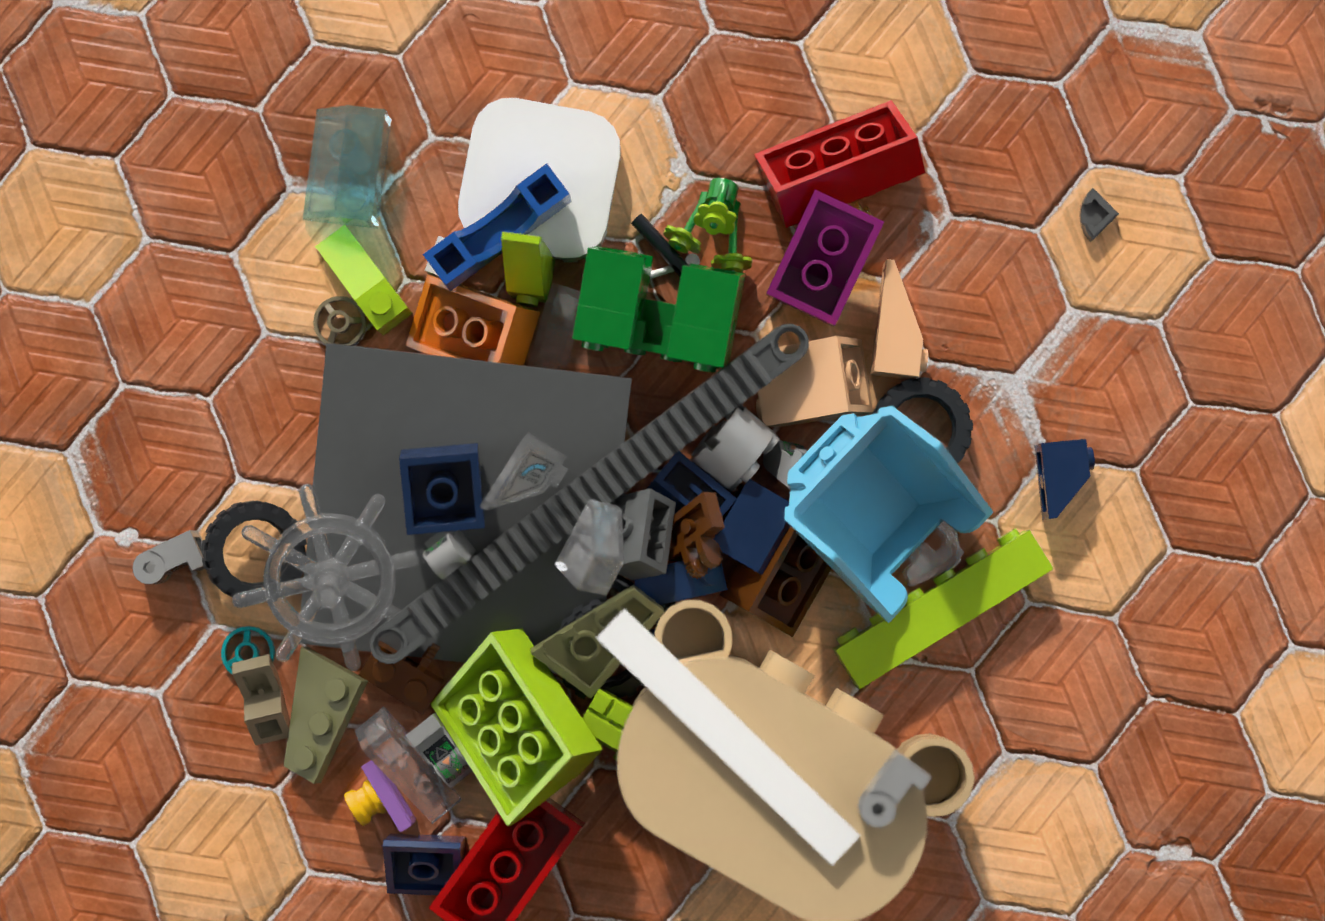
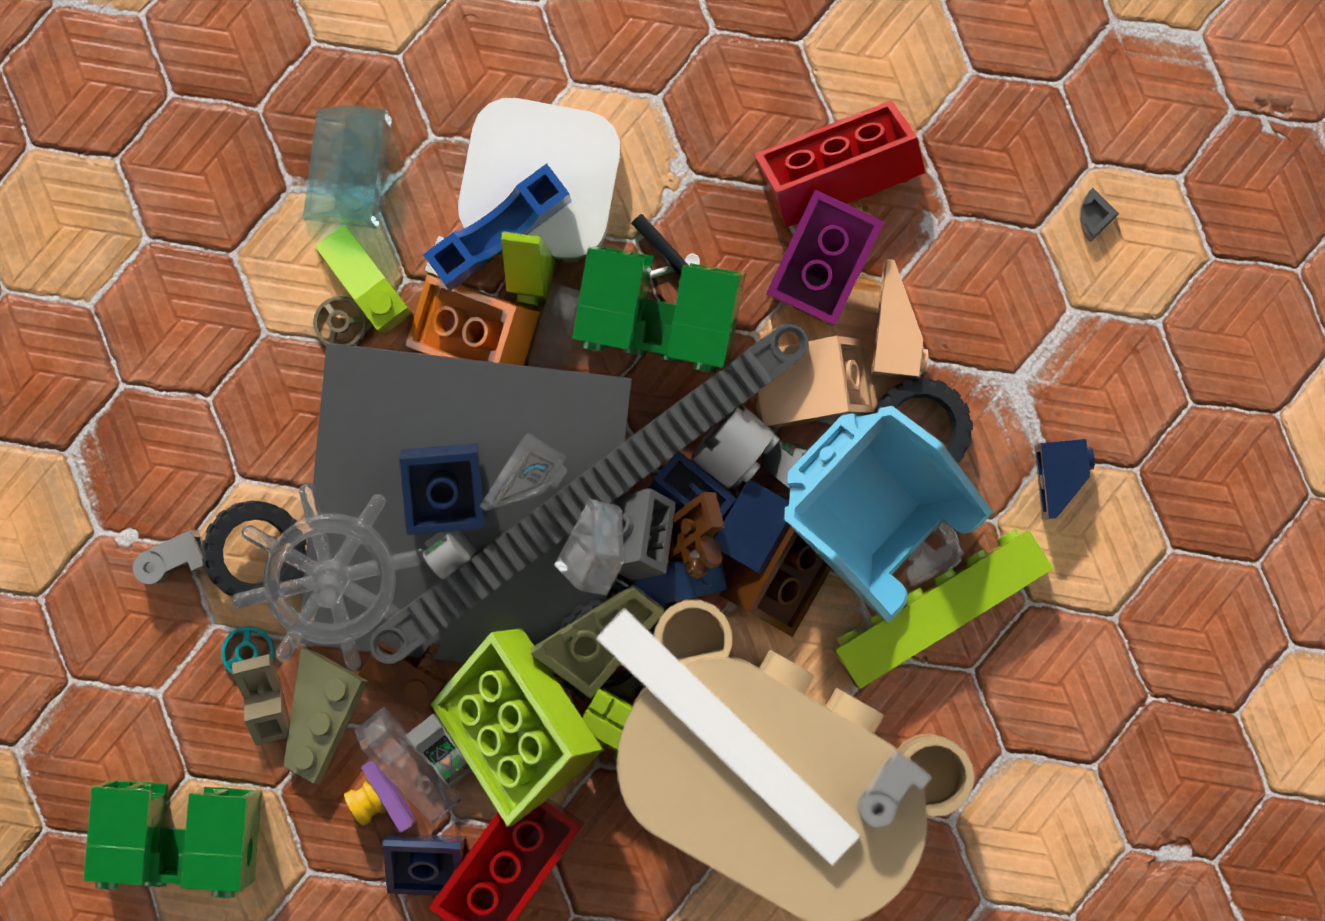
(135, 848): none -> green piece
(716, 213): lime plant -> none

